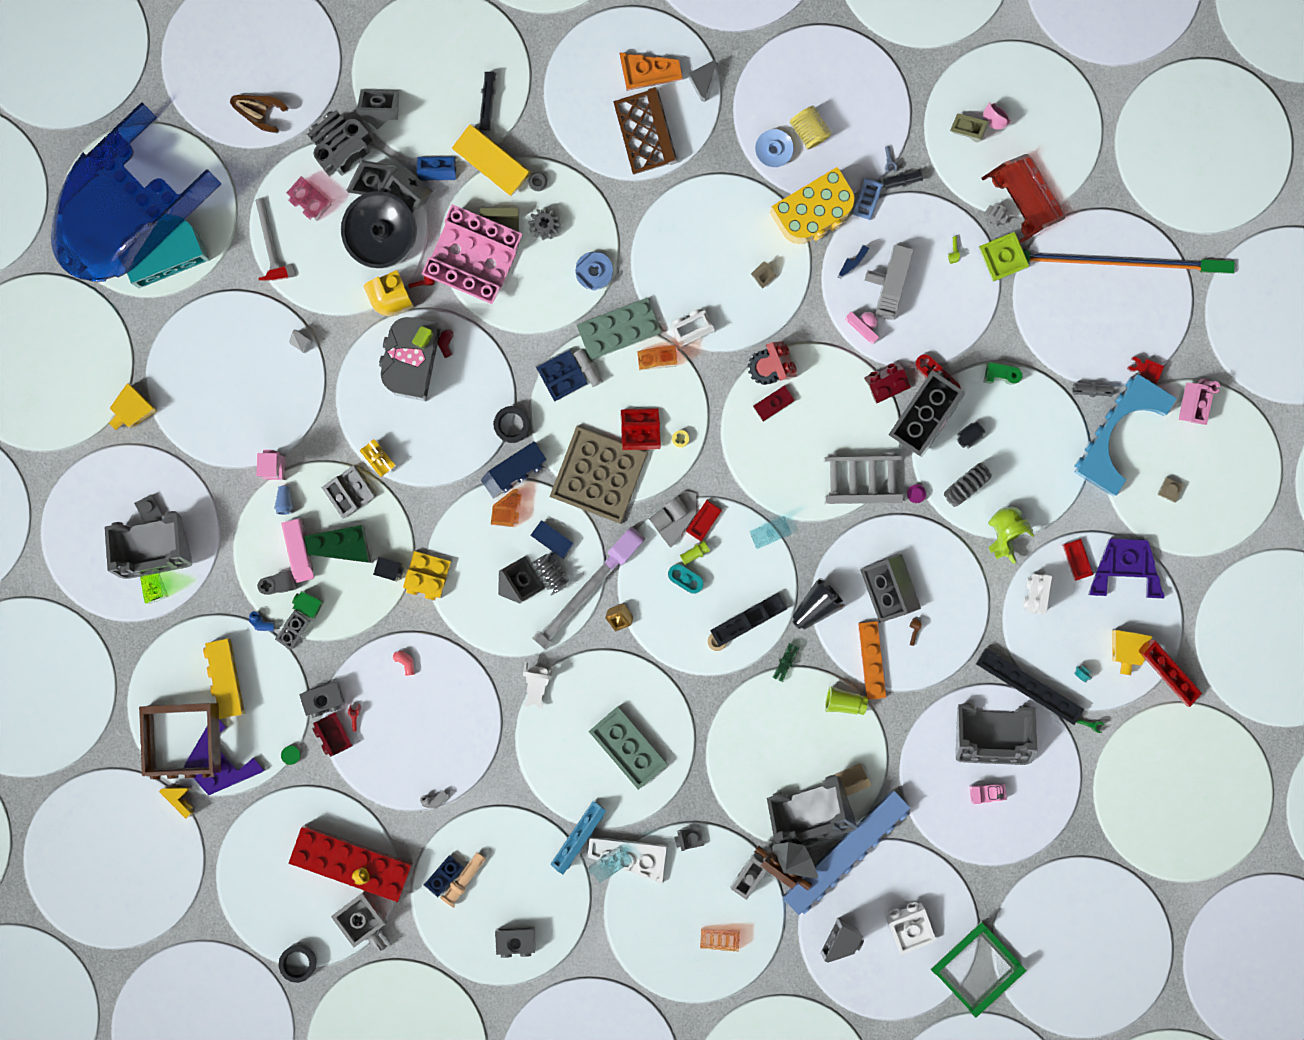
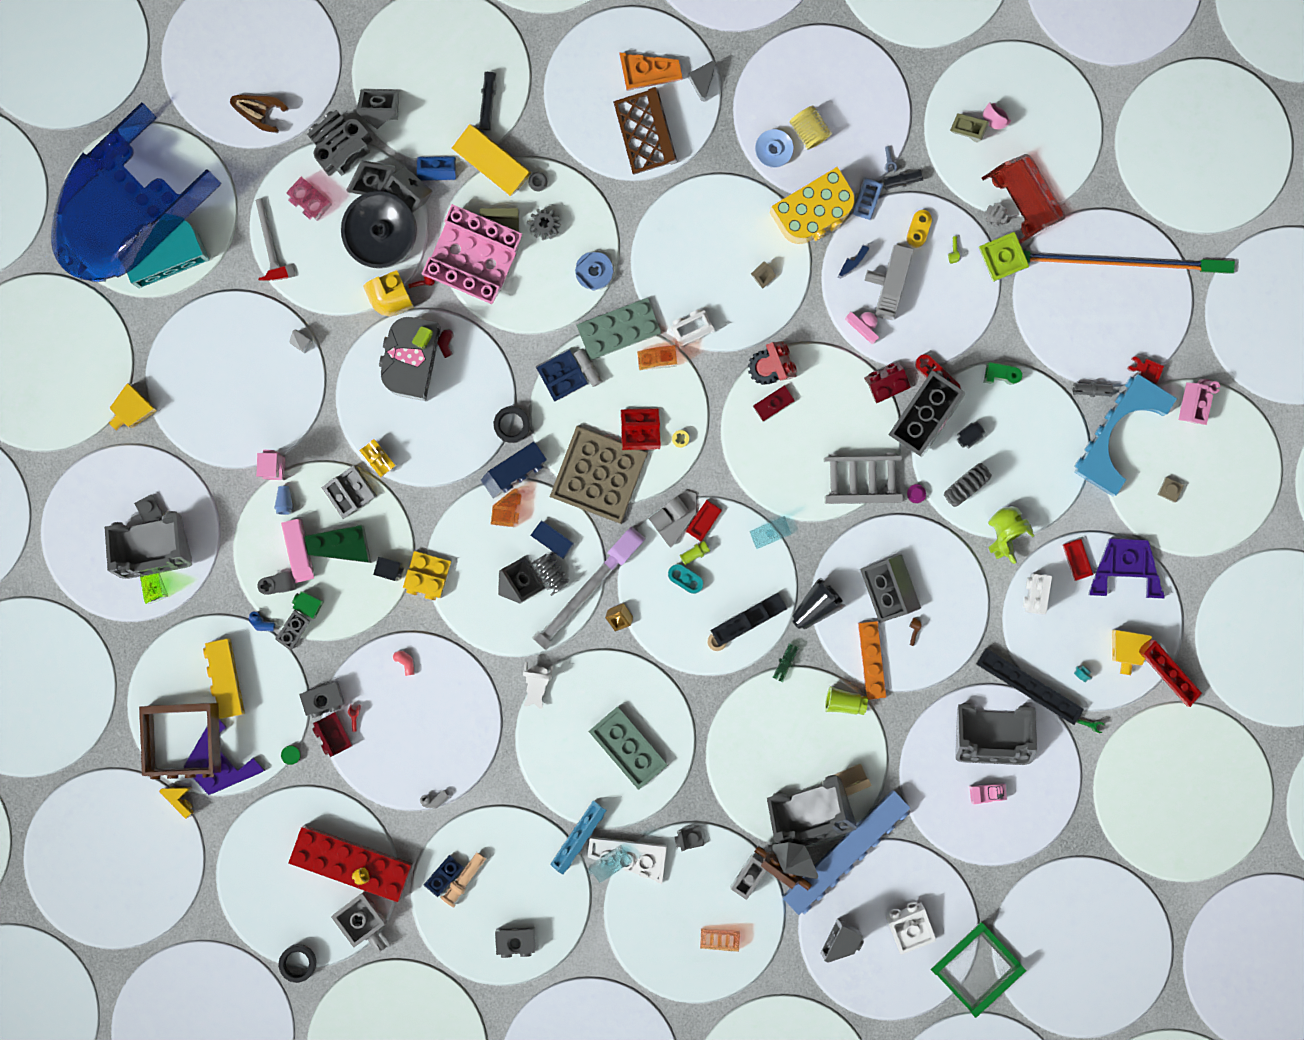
(919, 228): none -> yellow plate

